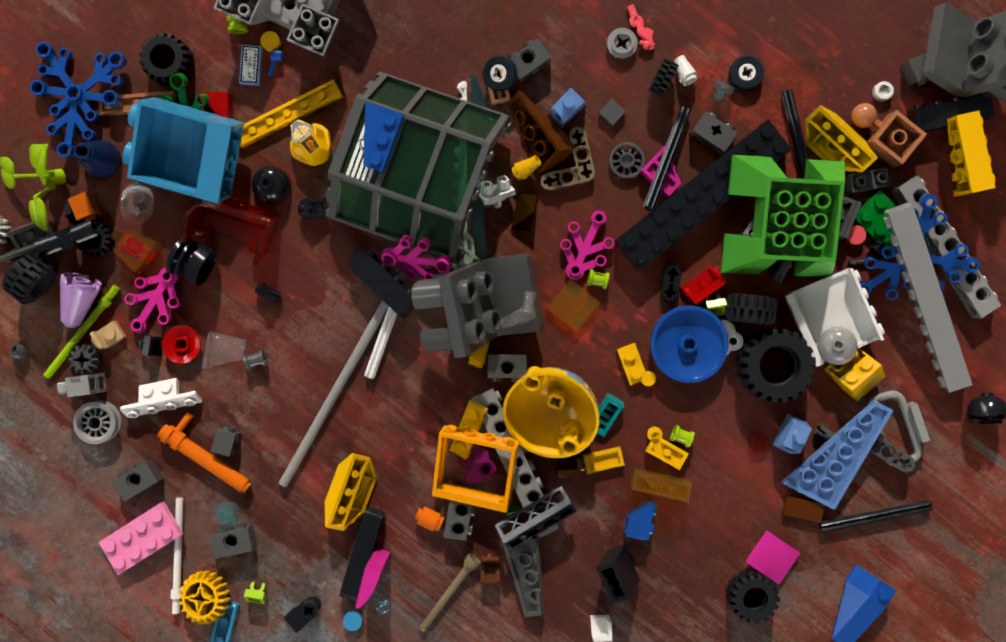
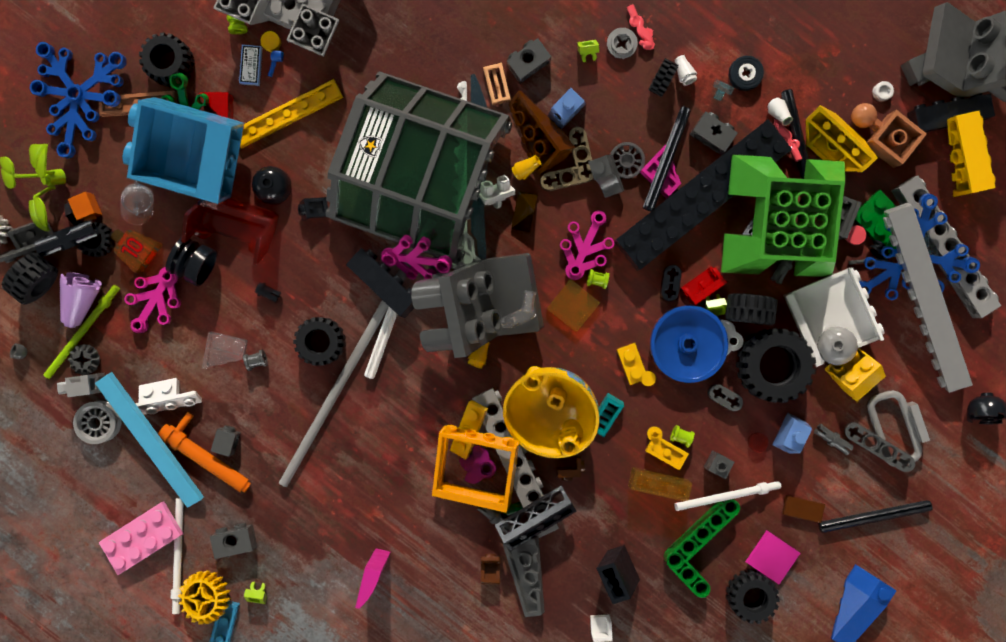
(98, 157): dark blue cone -> none
(107, 335): tan bracket -> none
(129, 487): dark grey brick -> none
(149, 439): none -> medium azure tile
(151, 345): black tile -> none
(172, 344): red dish -> none
(227, 512): clear light blue tile -> none
(301, 614): black piece -> none
(304, 347): none -> black tyre
(310, 143): yellow helmet -> none
(349, 491): yellow wedge -> none
(353, 620): dark azure tile -> none
(361, 552): black beam -> none
(380, 135): blue wing -> none
(382, 607): clear light blue hand -> none
(429, 519): orange brick -> none
(455, 517): dark grey brick -> none
(470, 564): dark tan piece -> none
(491, 69): black bush -> none
(495, 362): dark grey brick -> none
(495, 517): none -> dark grey pin
(588, 47): none -> lime tile
(603, 460): yellow tile -> none
(607, 175): none -> dark grey arch
(612, 112): dark grey tile -> none
(639, 520): blue slope -> none
(698, 542): none -> green beam
(719, 464): none -> dark grey brick
(727, 394): none -> dark grey beam
(760, 488): none -> white bar
(779, 110): none -> white cone
(787, 135): none -> coral animal
(835, 464): medium blue wing -> none
(867, 180): dark grey slope -> none

